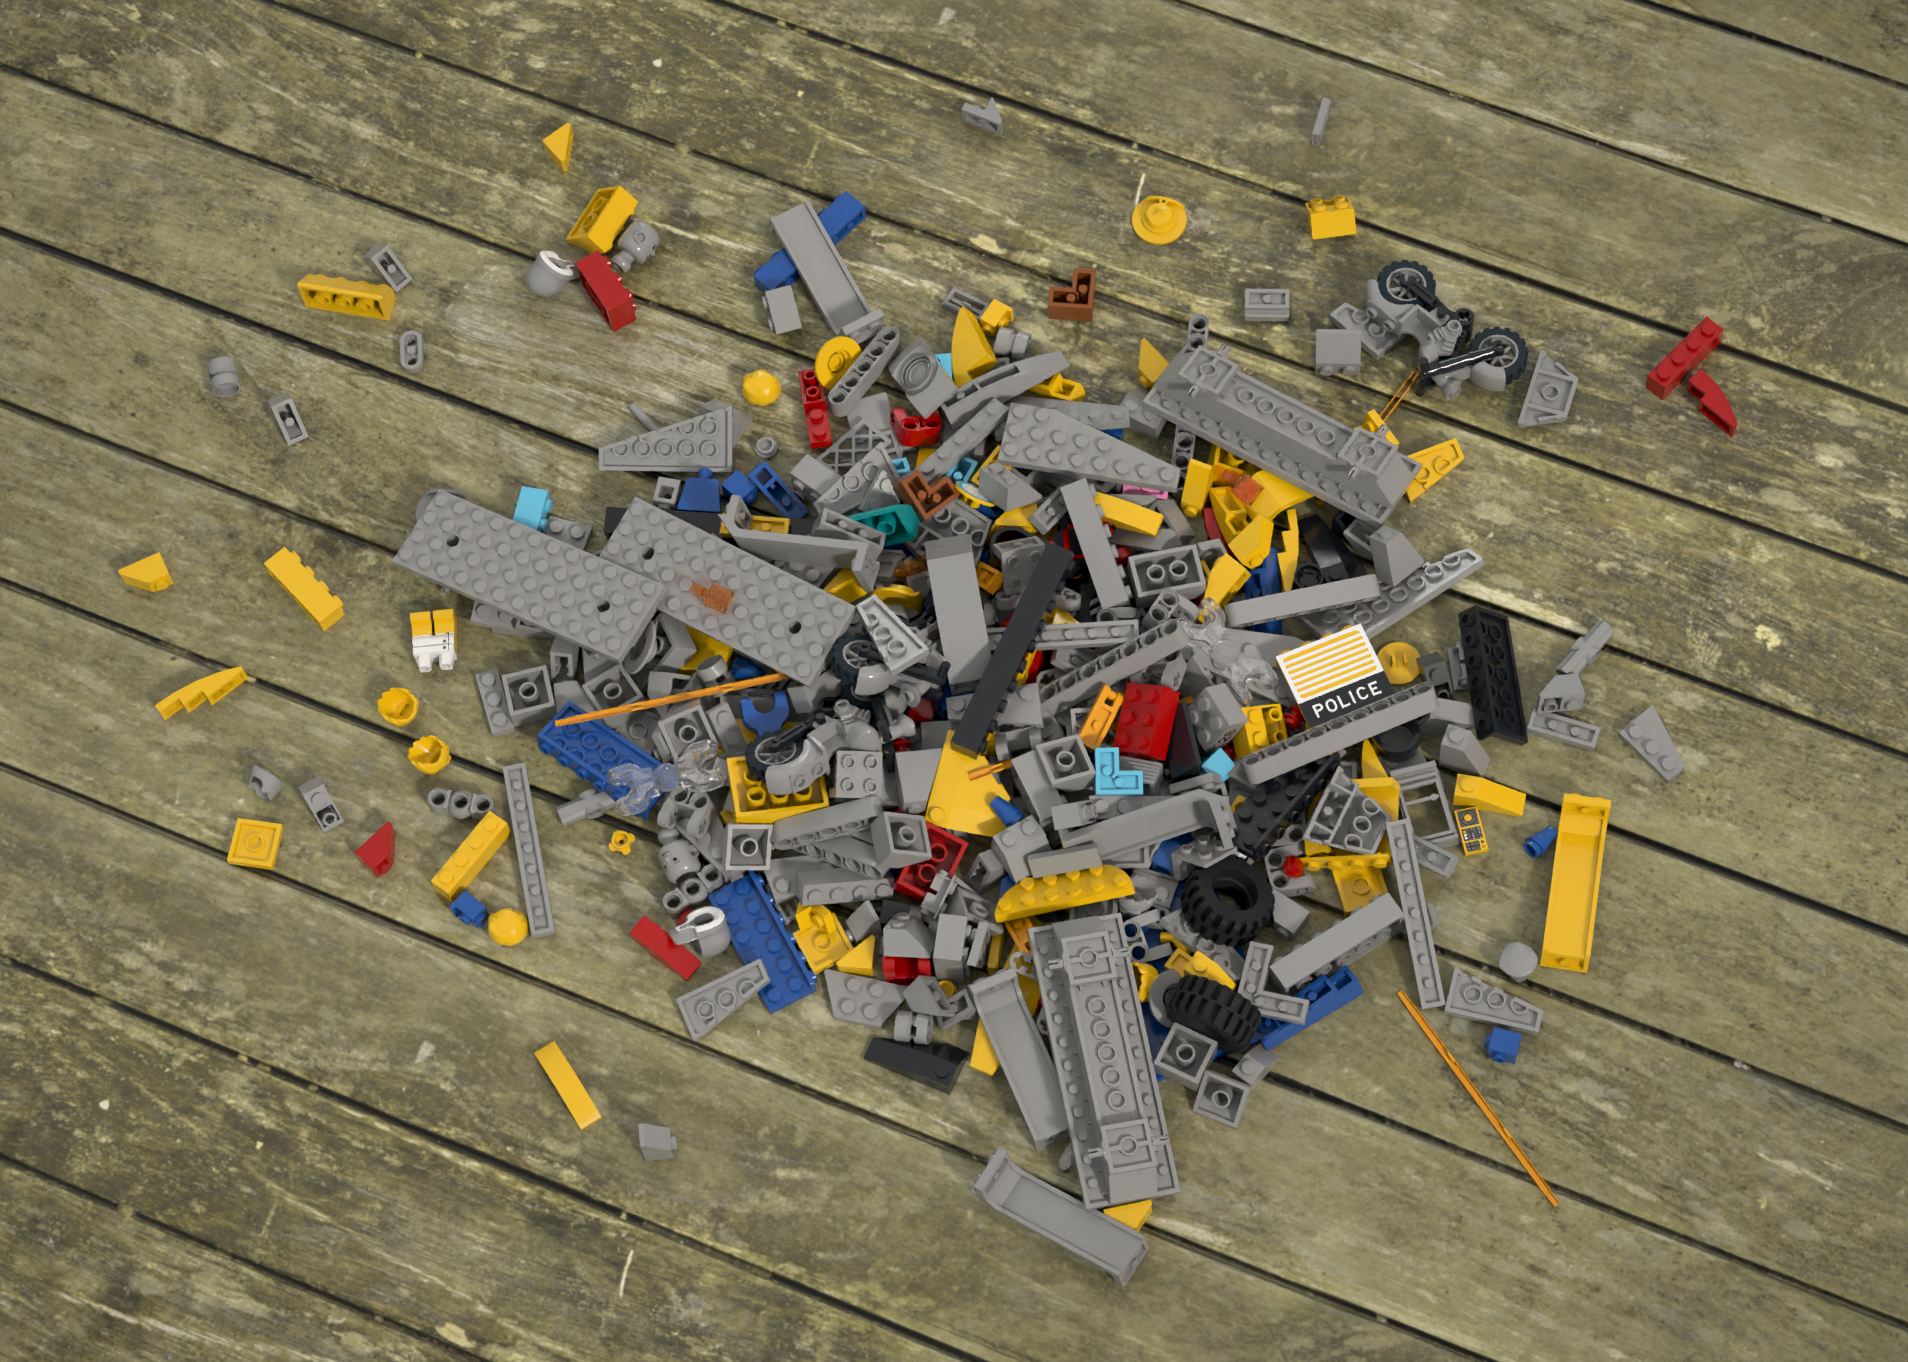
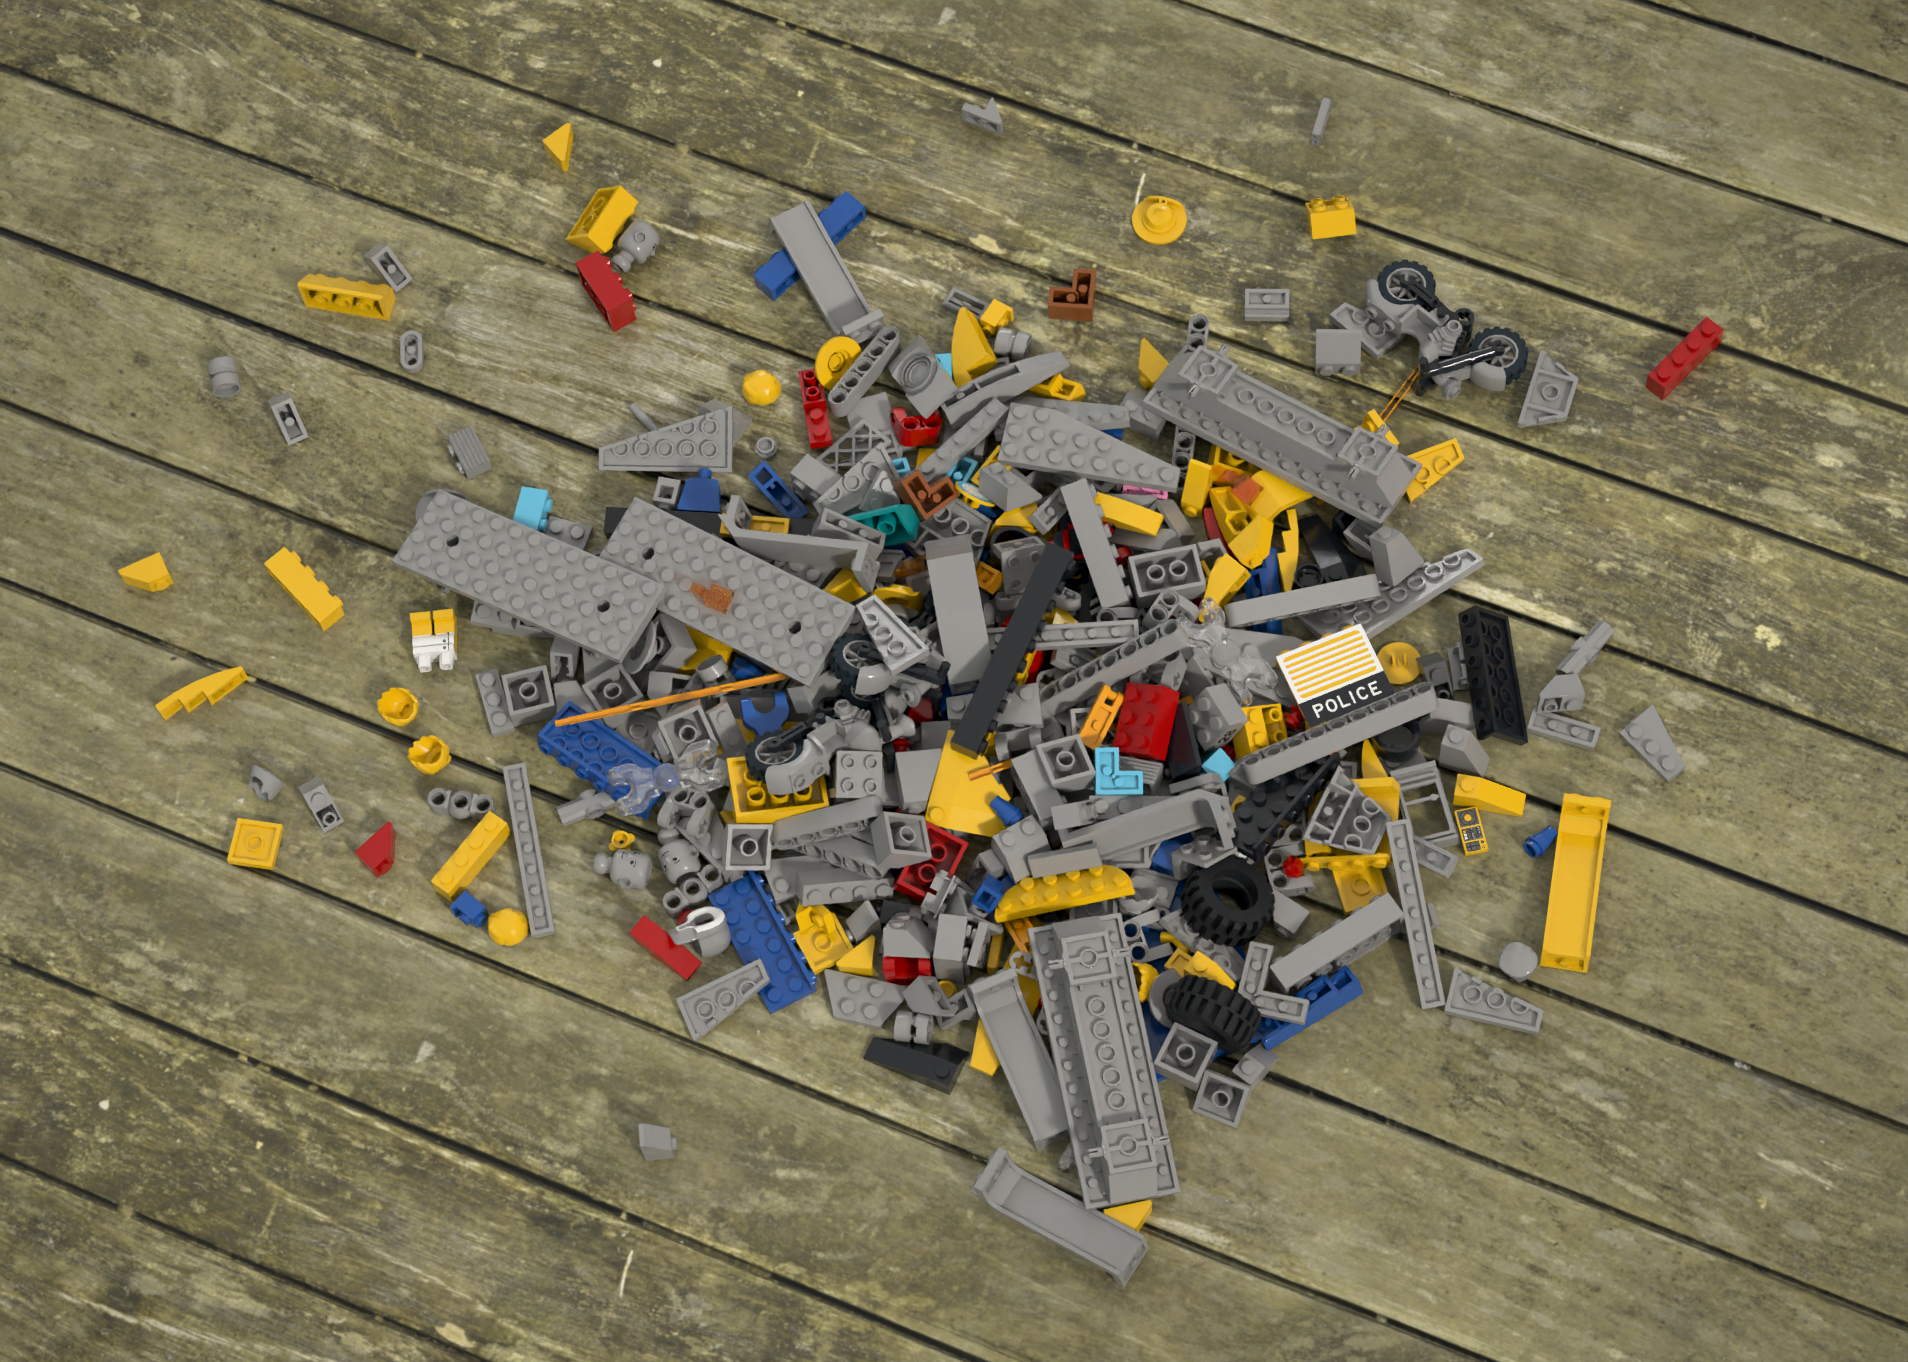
(469, 452): none -> light grey brick
(548, 279): light grey piece -> none
(568, 1085): yellow slope -> none
(625, 868): none -> light grey piece
(740, 485): blue brick -> none
(782, 309): light grey brick -> none
(988, 894): none -> blue brick
(1478, 1098): light orange piece -> none
(1503, 1045): blue brick -> none
(1712, 402): red slope -> none

